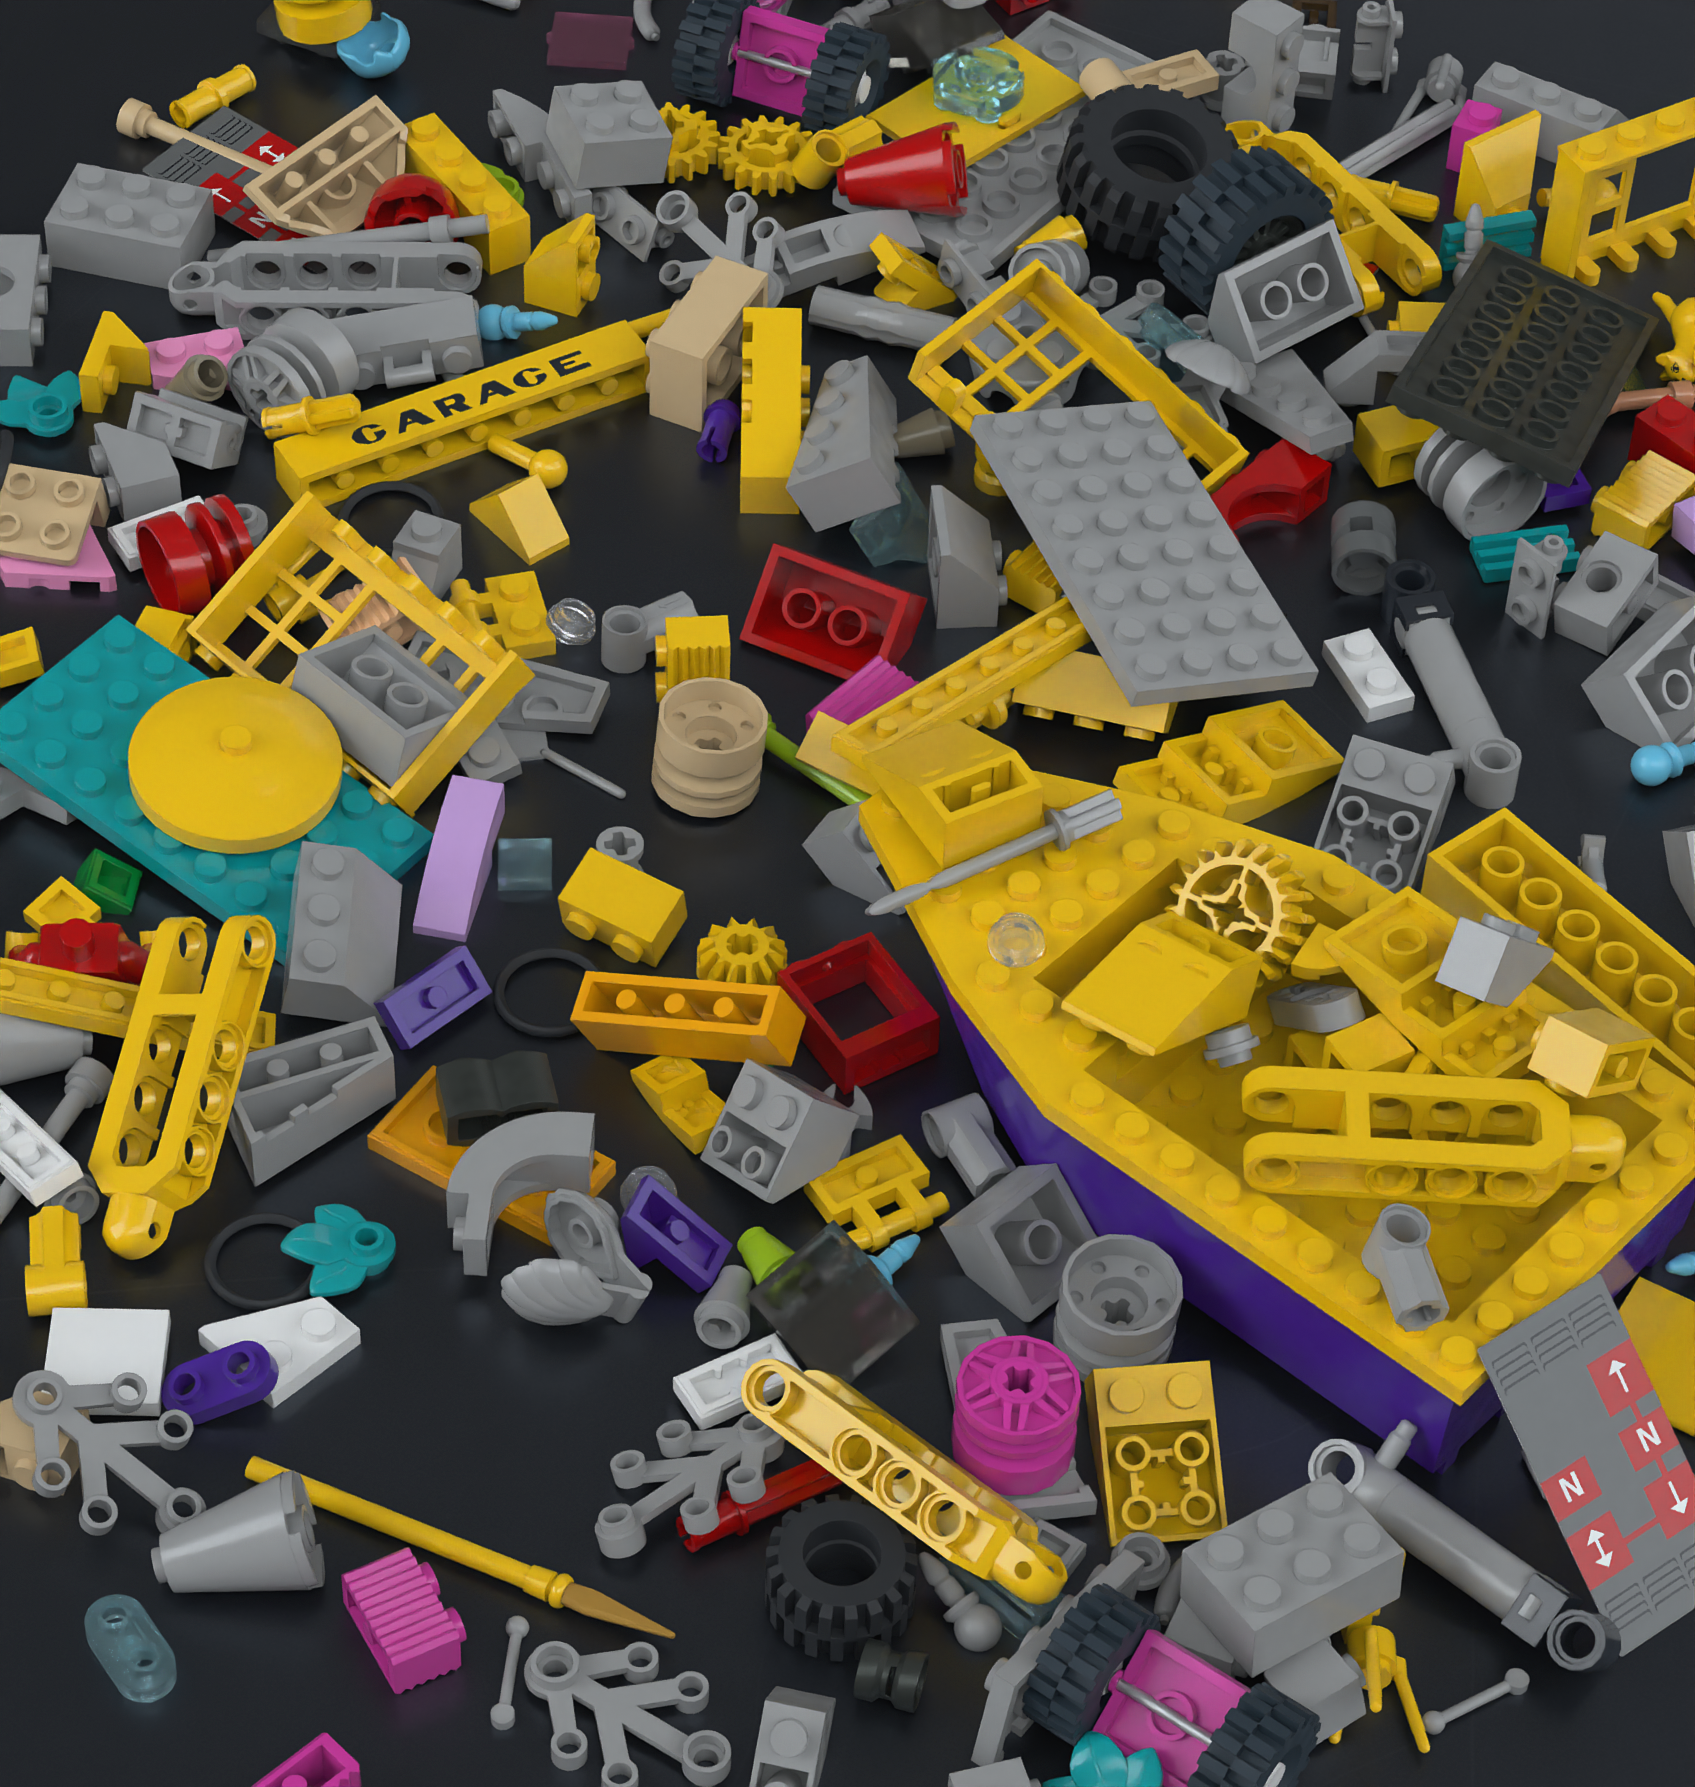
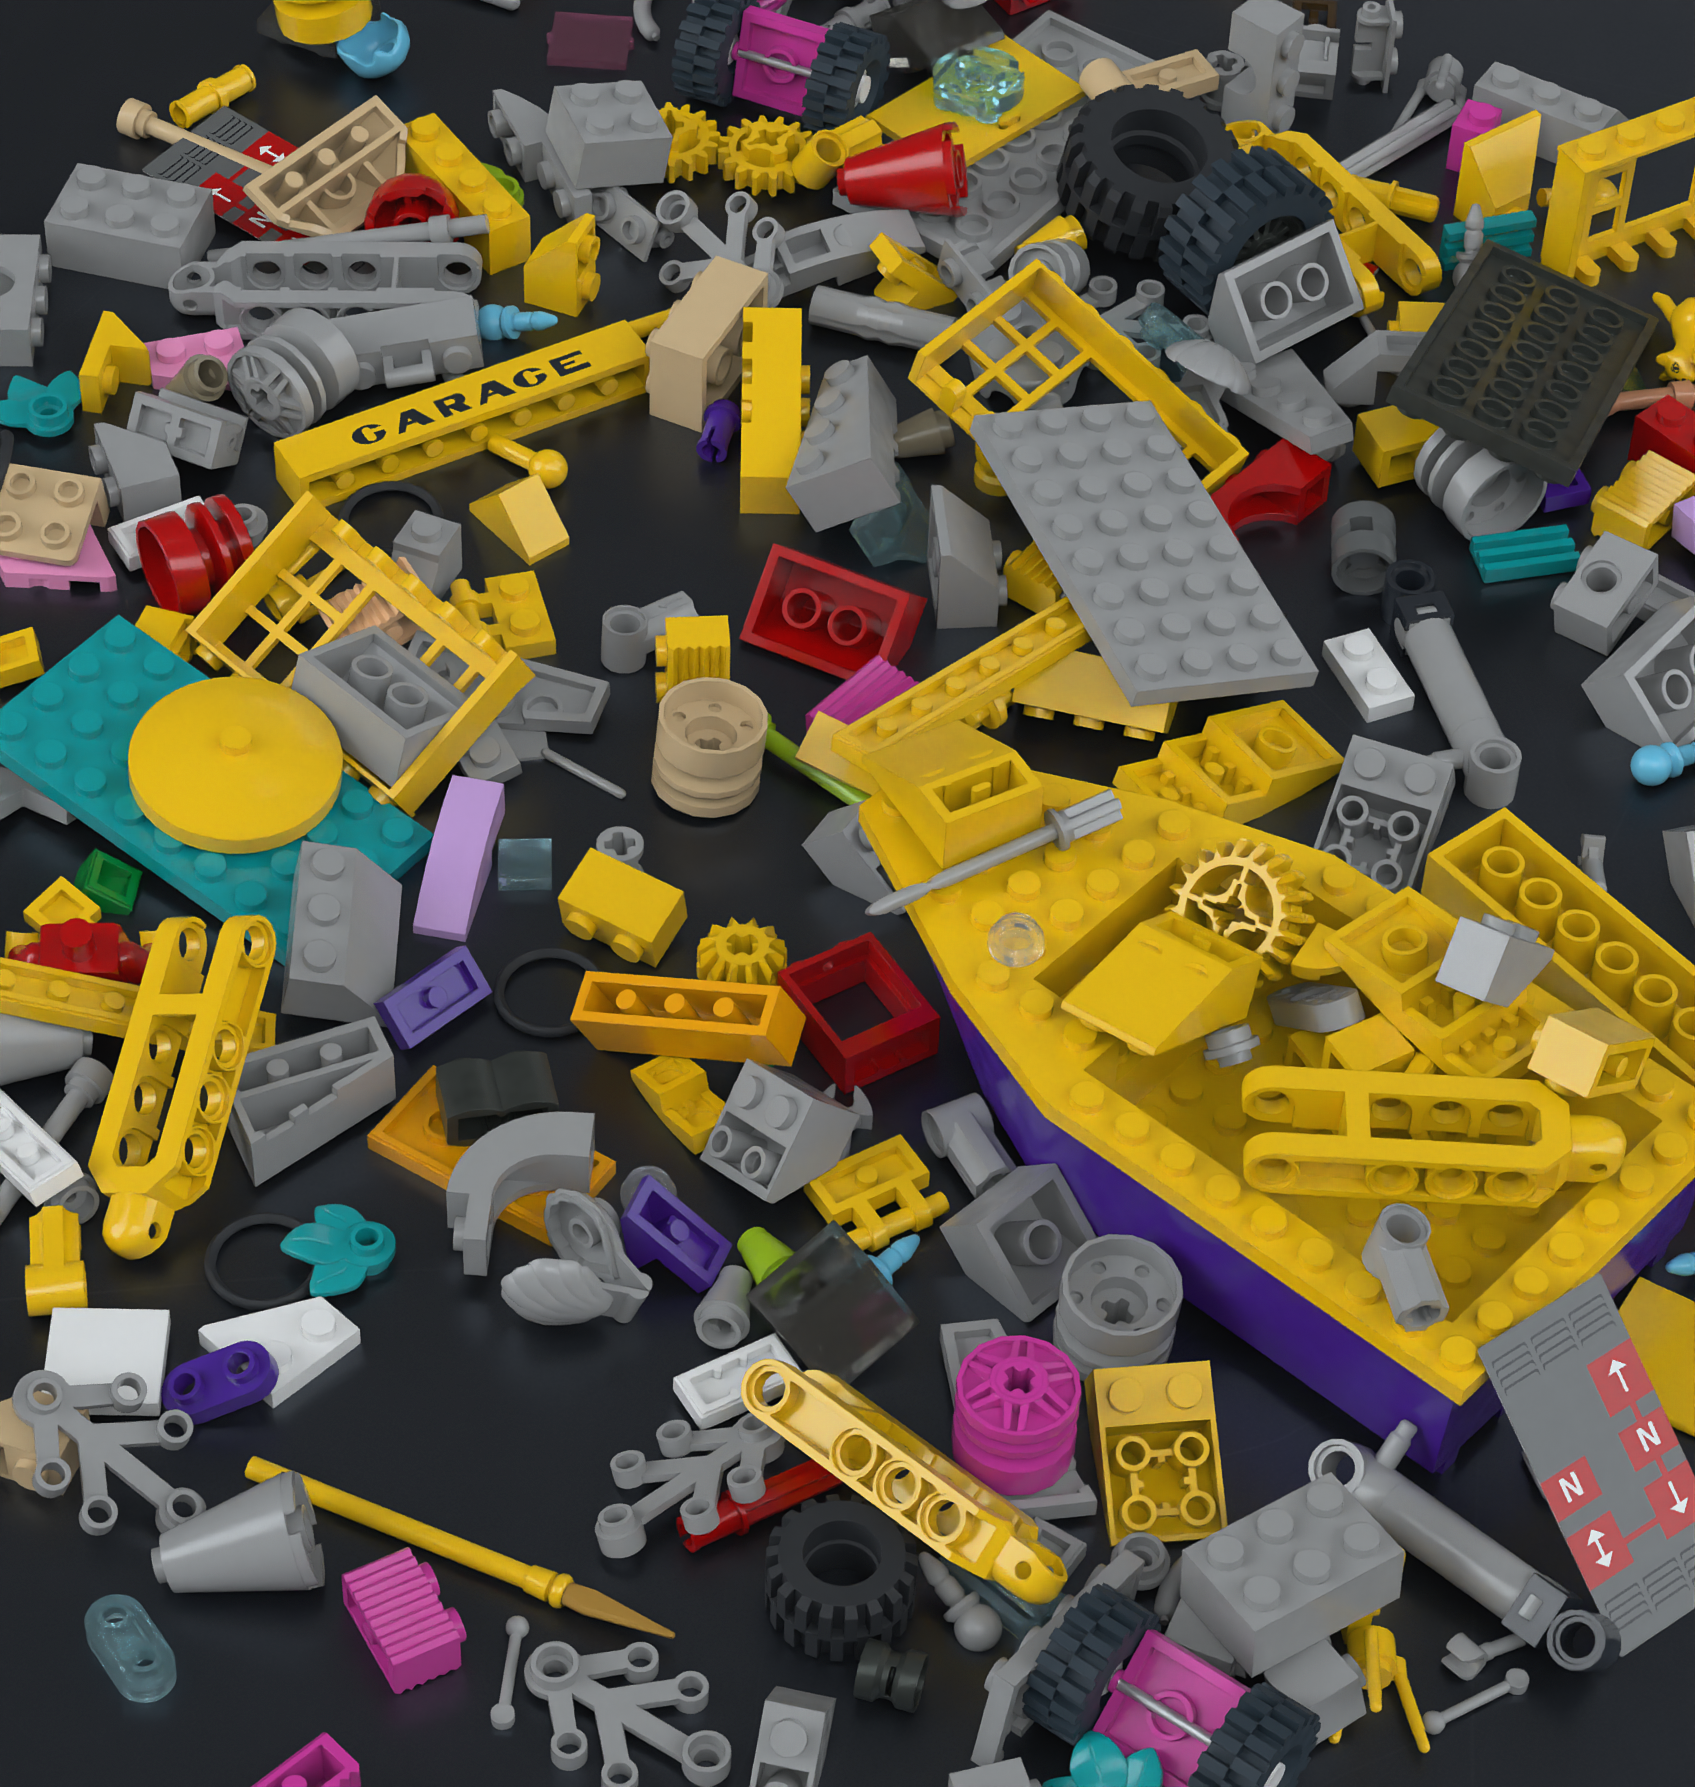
(310, 415): yellow axle -> none
(572, 622): clear plate -> none
(1468, 1658): none -> light grey hand
(1535, 582): light grey hinge -> none

